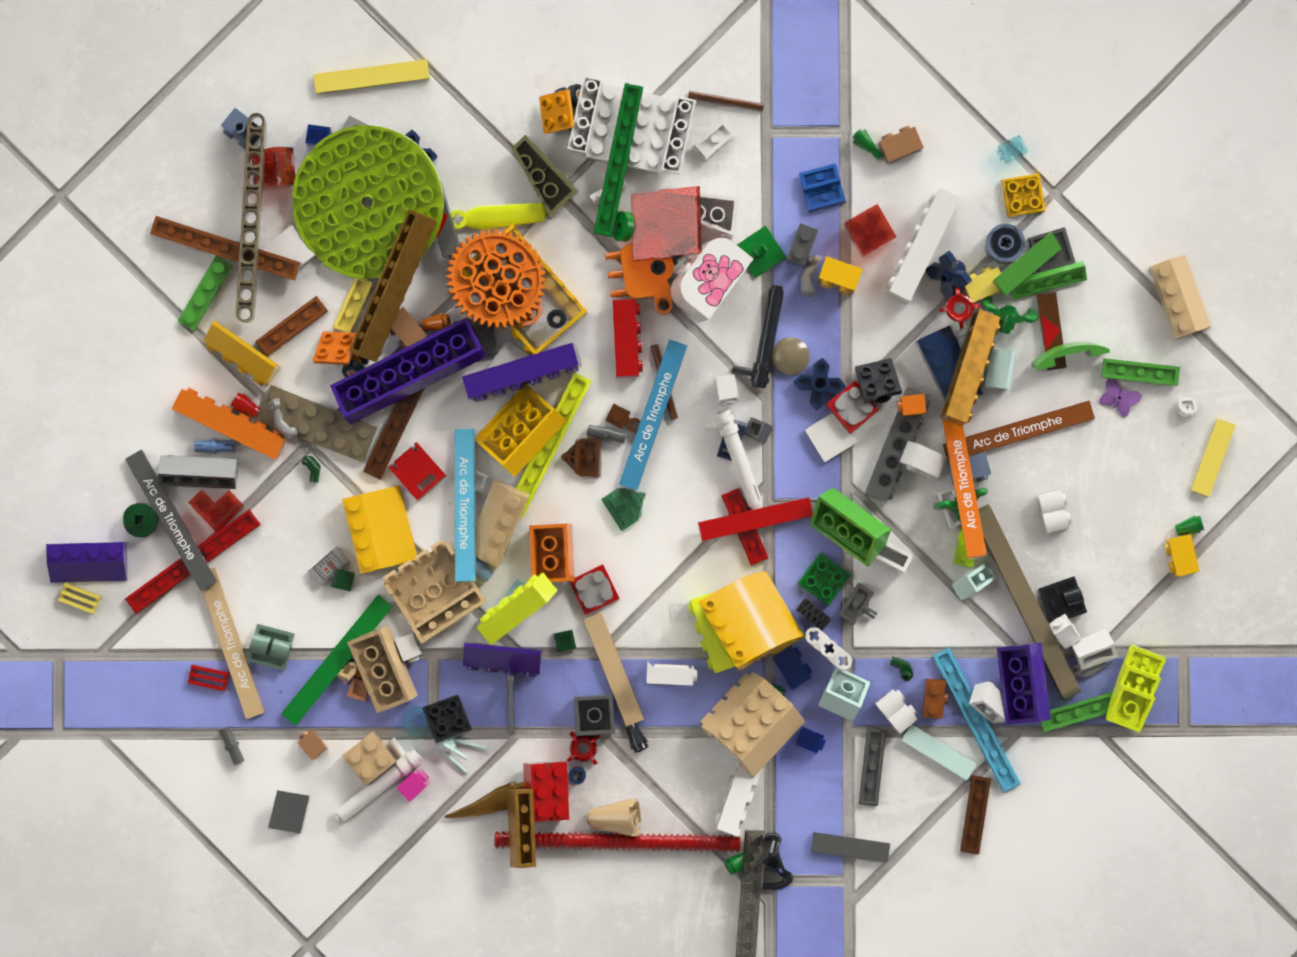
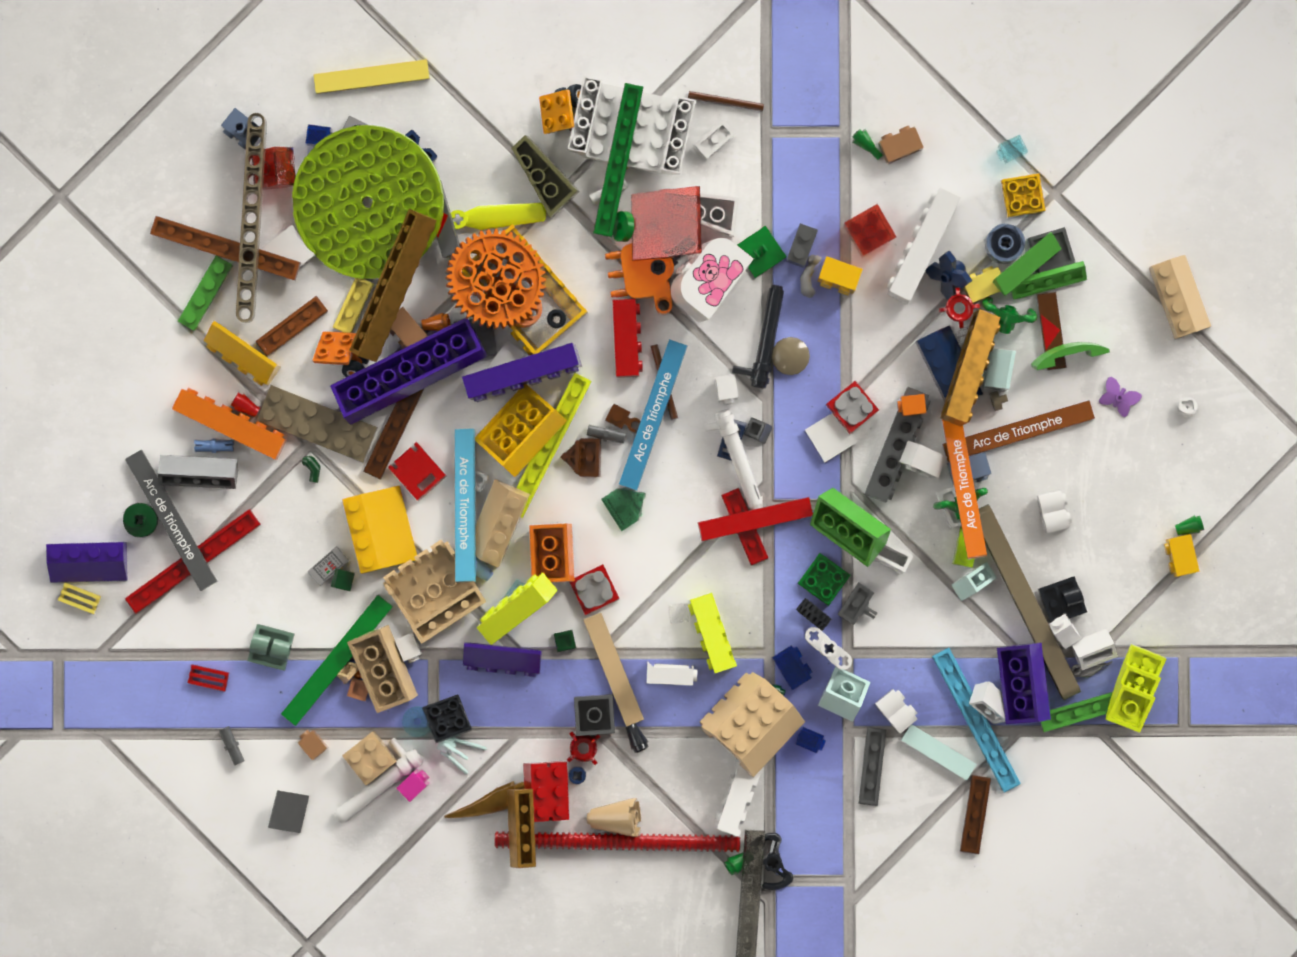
(216, 513): clear red brick -> none
(232, 649): tan tile -> none
(287, 431): light grey arm -> none
(511, 713): dark grey window -> none
(751, 619): yellow slope -> none
(820, 373): dark blue plant -> none
(822, 188): blue slope -> none
(850, 847): dark grey tile -> none
(878, 381): black plate -> none
(904, 667): dark green arm -> none
(934, 698): dark orange brick -> none
(997, 400): none -> dark tan tile
(1140, 372): bright green plate -> none
(1213, 457): light yellow tile -> none

